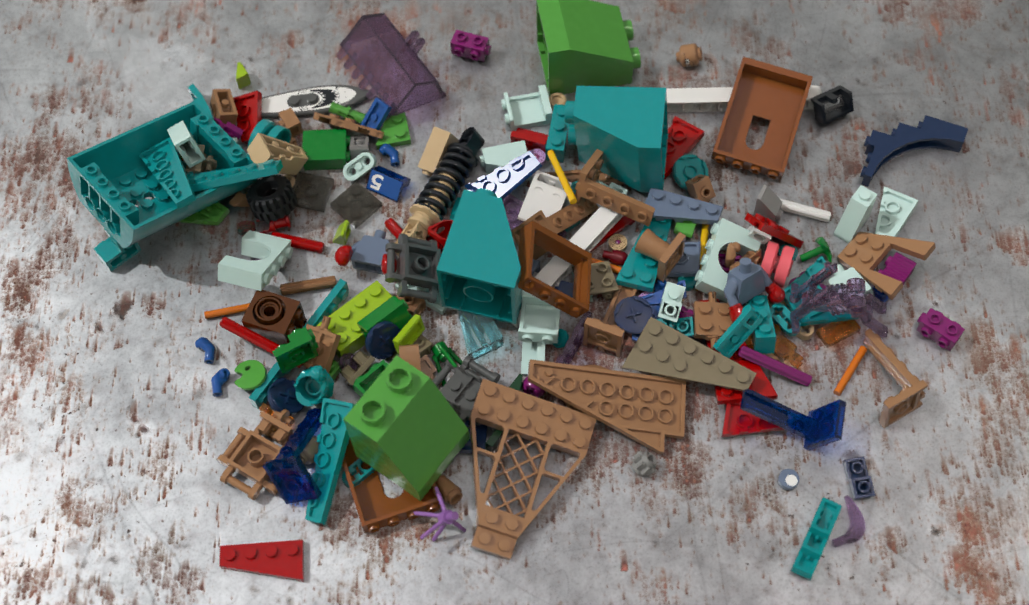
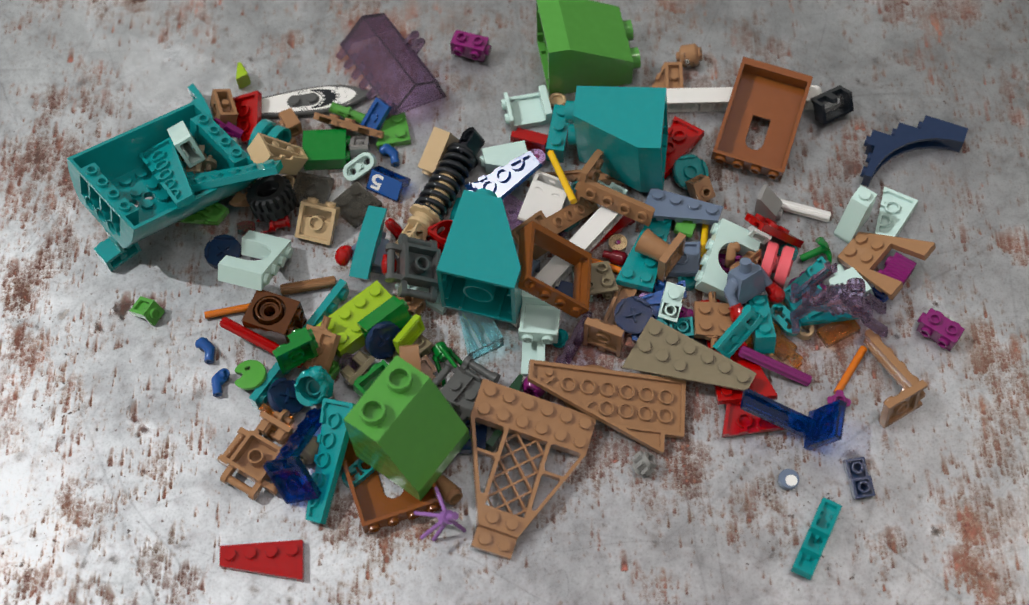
(147, 309): none -> bright green bracket
(220, 247): none -> dark blue tile
(302, 243): red axle -> none
(317, 221): none -> tan plate
(342, 233): lime slope -> none
(368, 242): none -> teal slope
(670, 76): none -> medium nougat wing
(839, 394): none -> magenta plate
(856, 527): clear purple piece -> none

